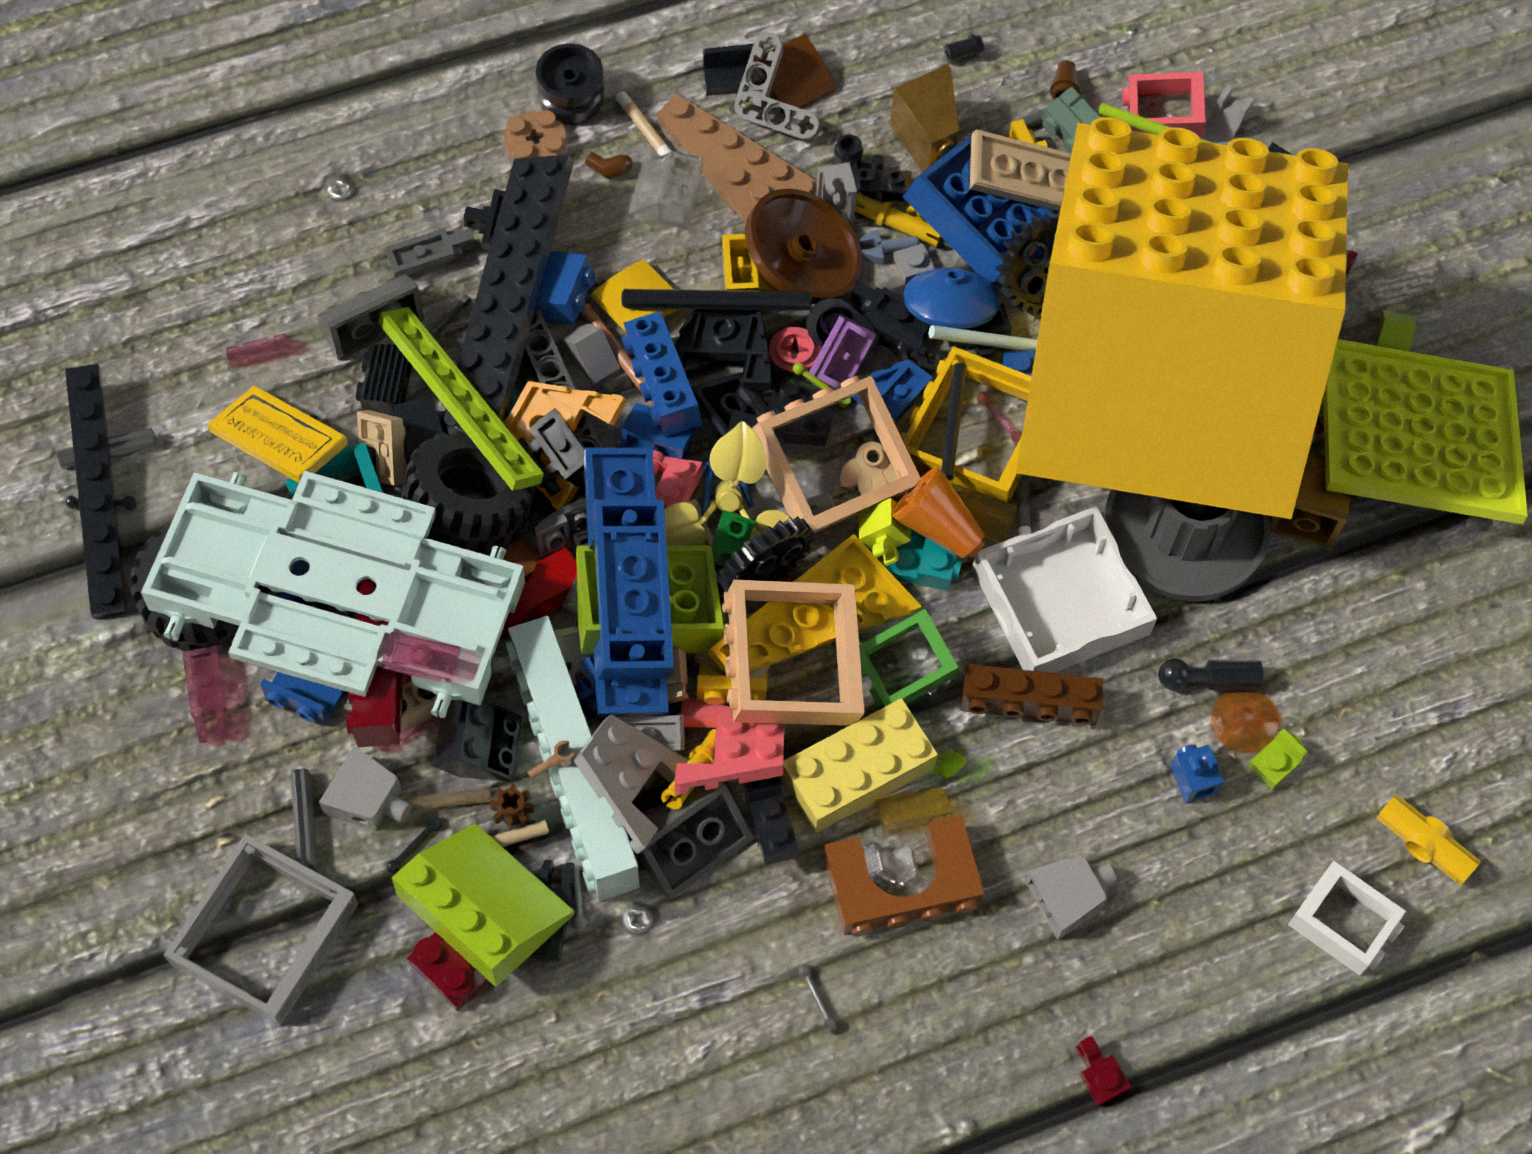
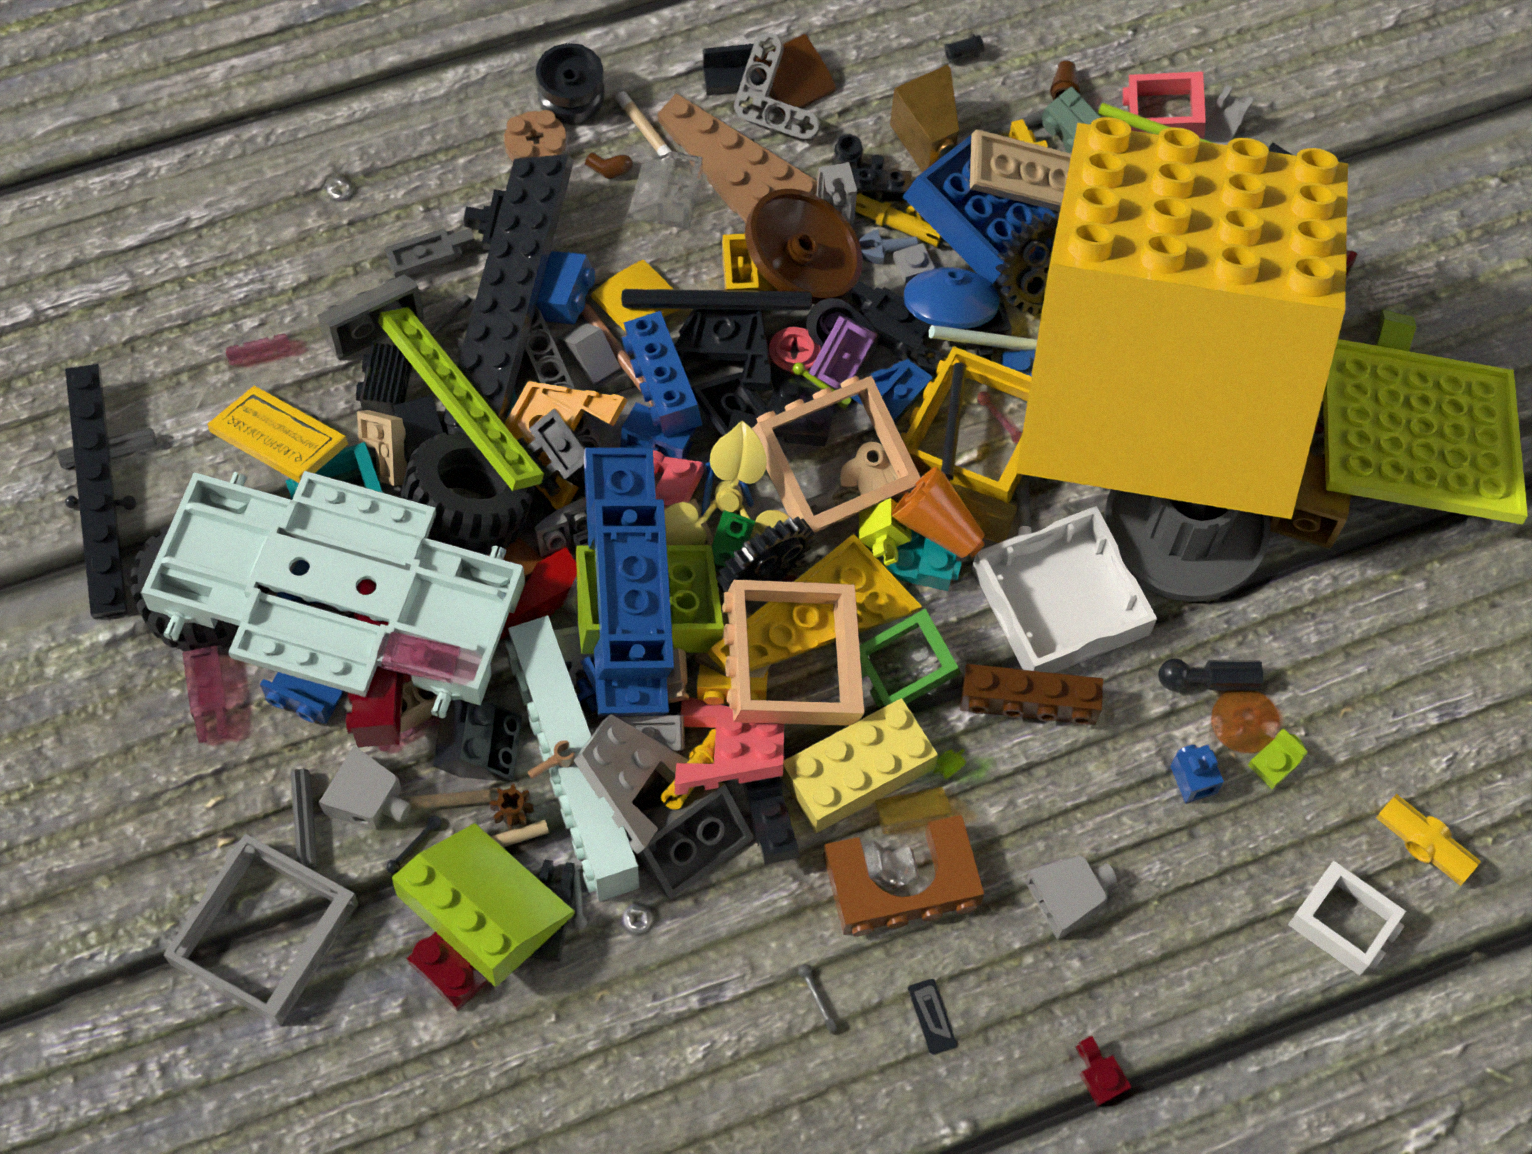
(932, 1016): none -> black sticker

